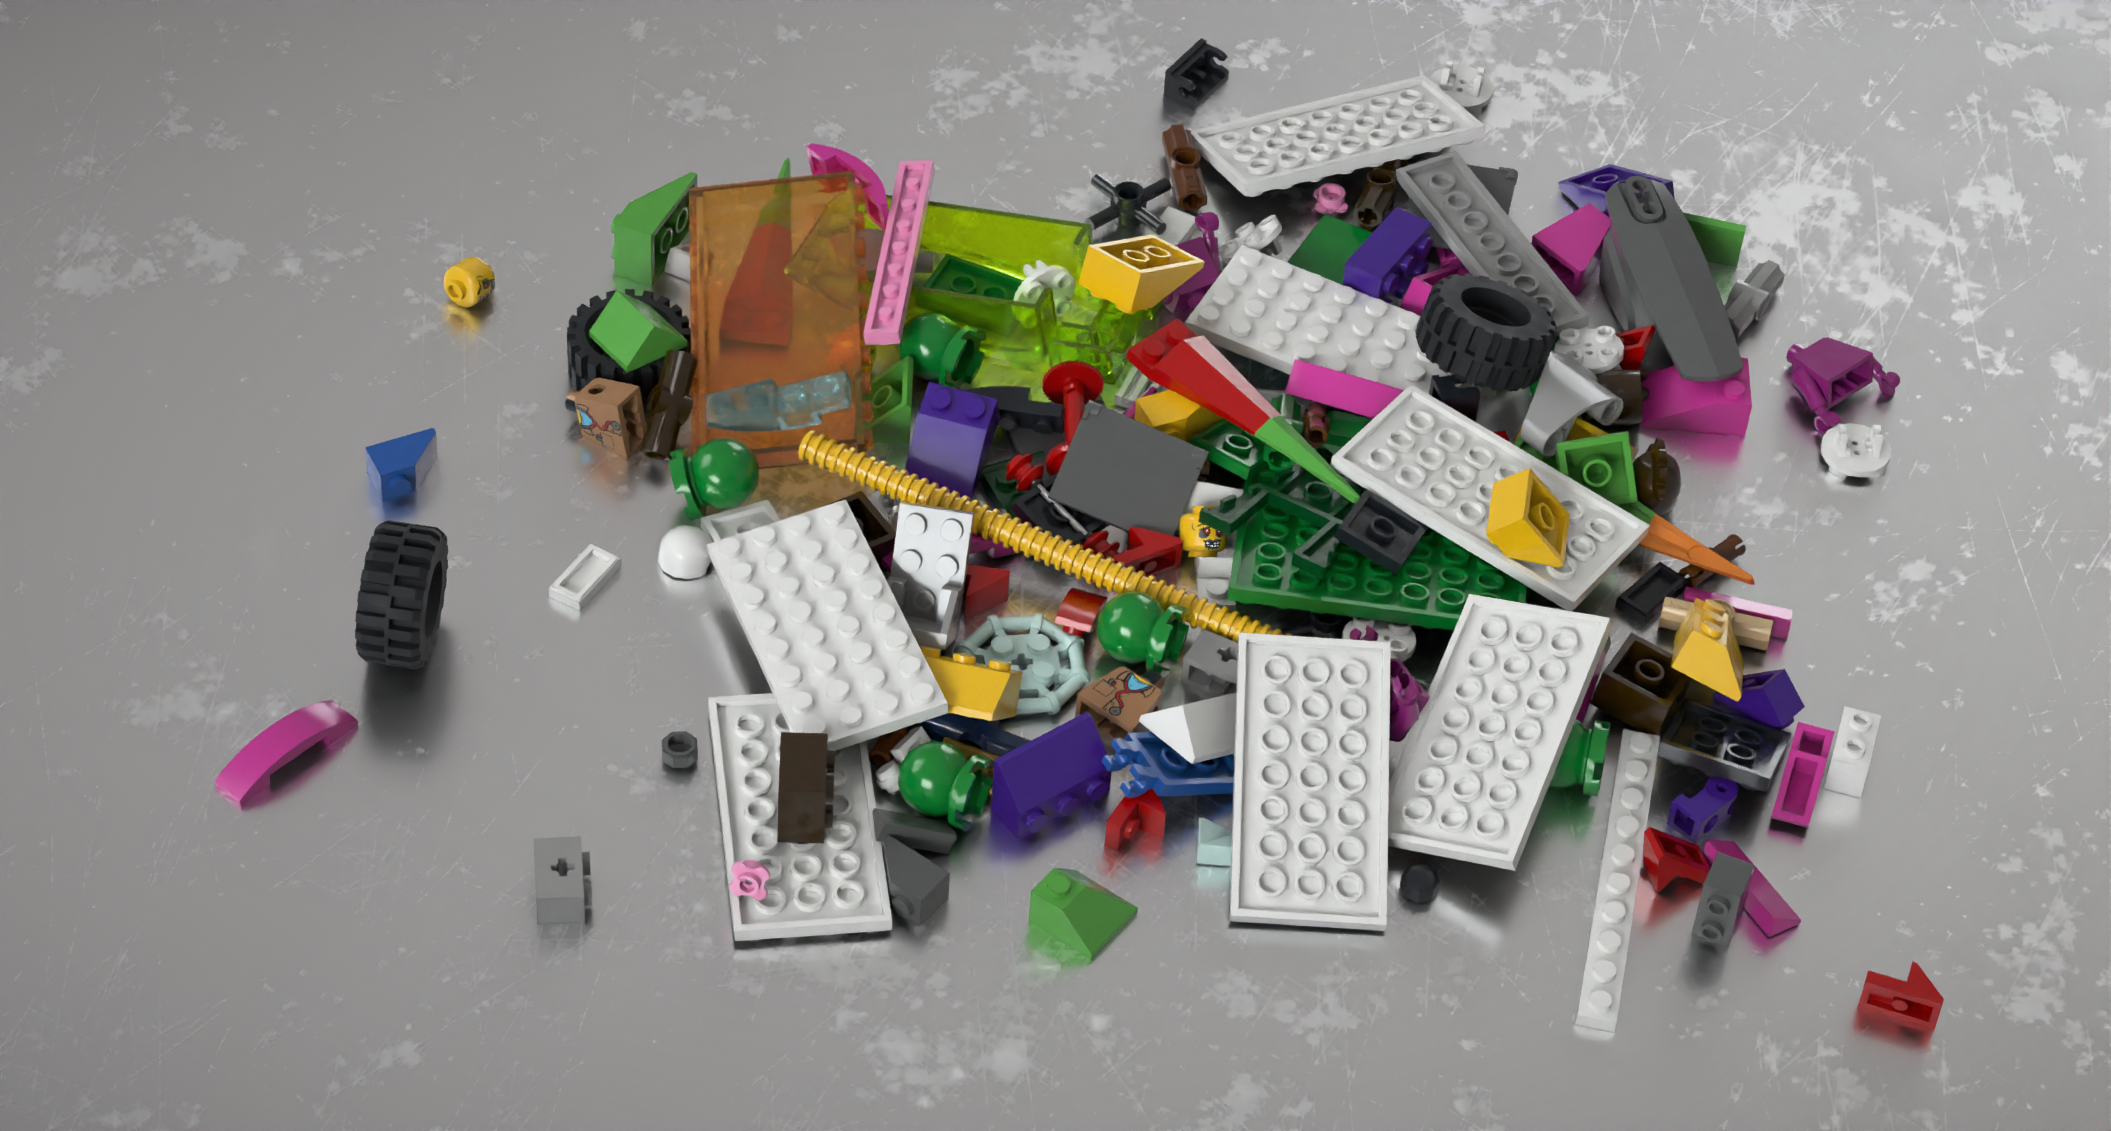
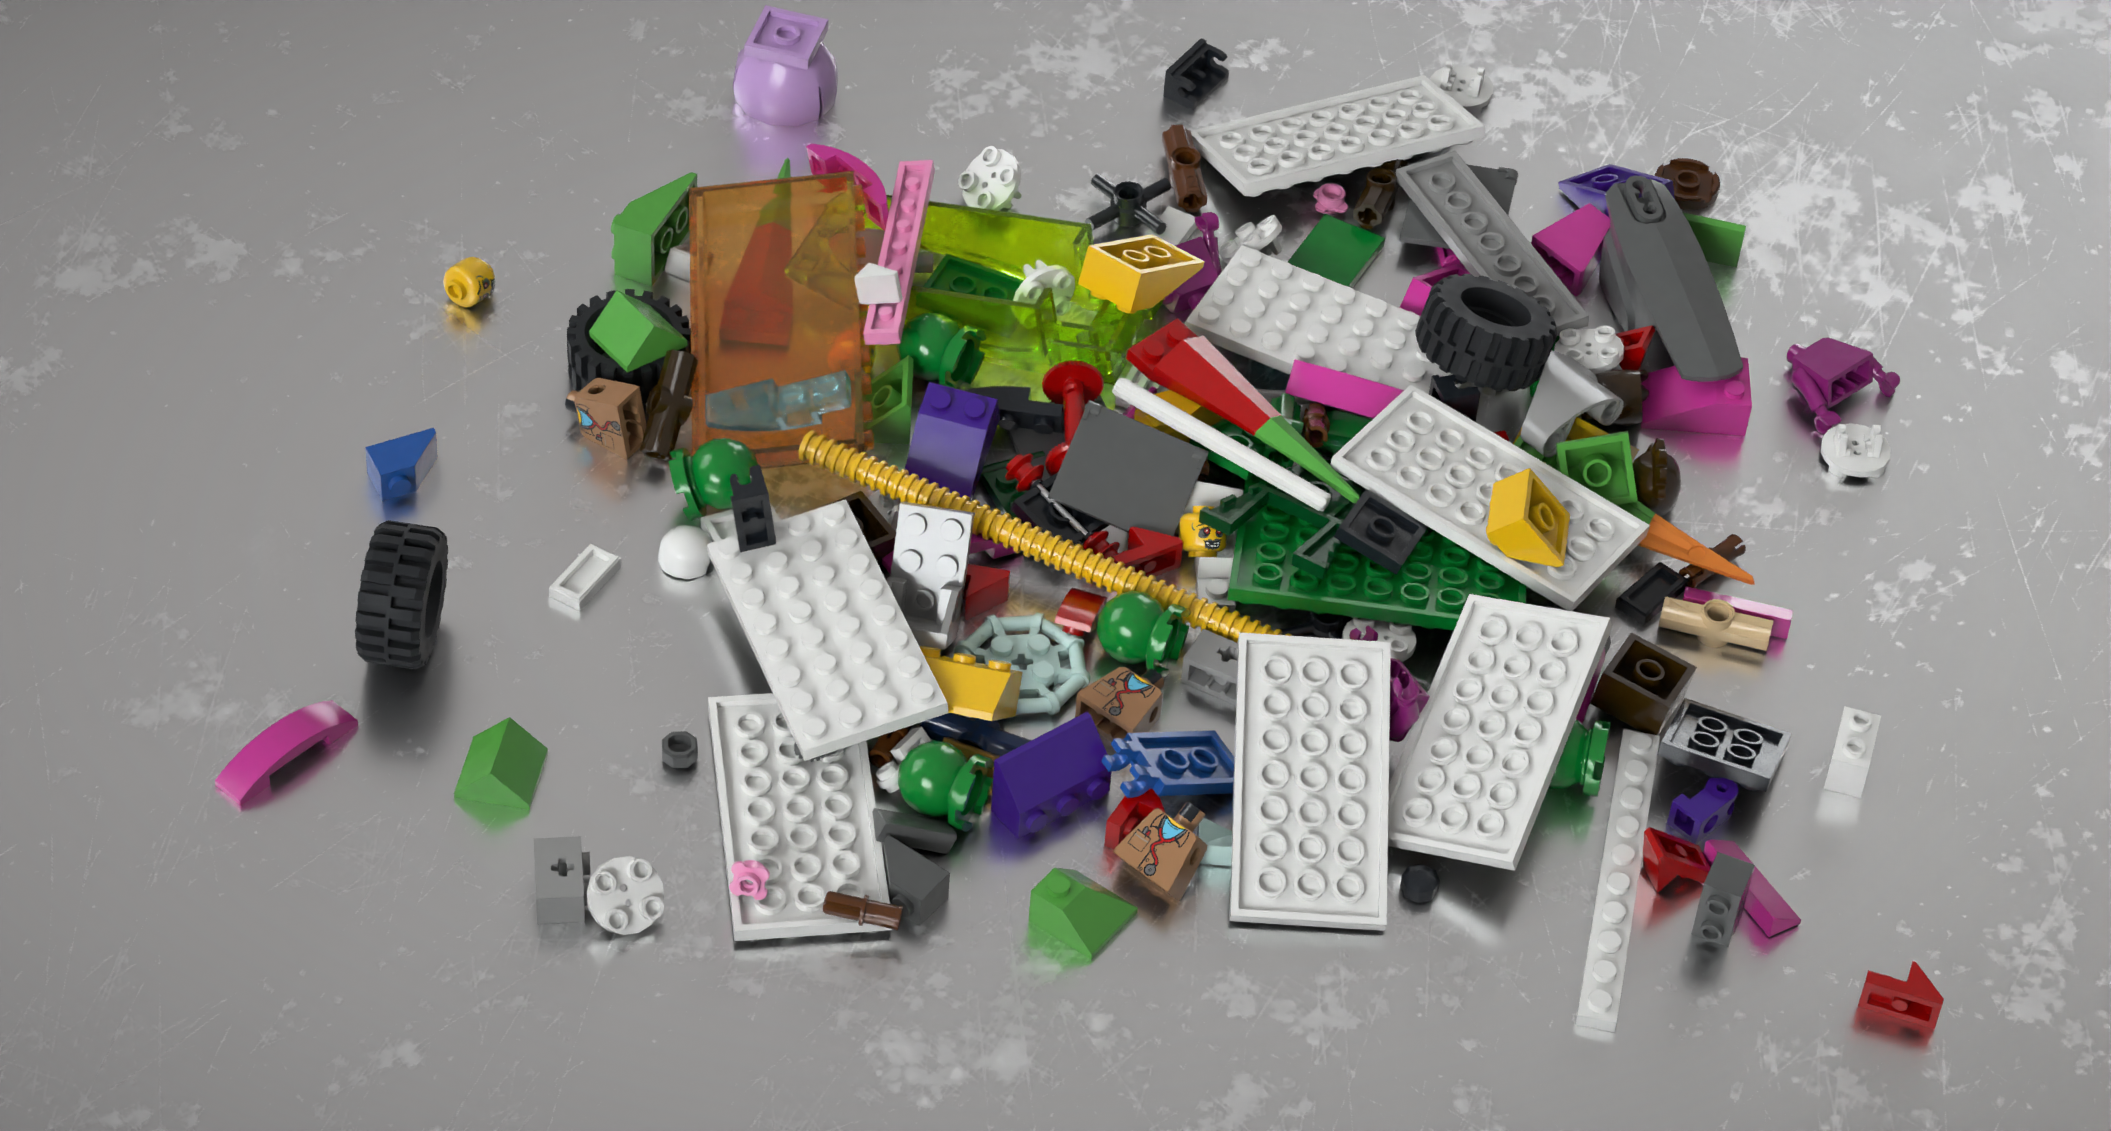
(502, 766): none -> bright green slope
(642, 889): none -> white plate
(752, 512): none -> black hinge
(786, 69): none -> lavender plate
(805, 787): dark brown brick -> none
(863, 910): none -> reddish brown axle
(878, 285): none -> white slope
(991, 180): none -> white plate
(1165, 848): none -> medium nougat torso
(1197, 729): white slope -> none
(1221, 444): none -> white axle
(1390, 257): dark purple brick -> none
(1692, 183): none -> reddish brown tile
(1709, 649): yellow slope -> none
(1751, 297): light grey piece -> none
(1765, 699): dark purple slope -> none
(1802, 774): dark pink slope -> none

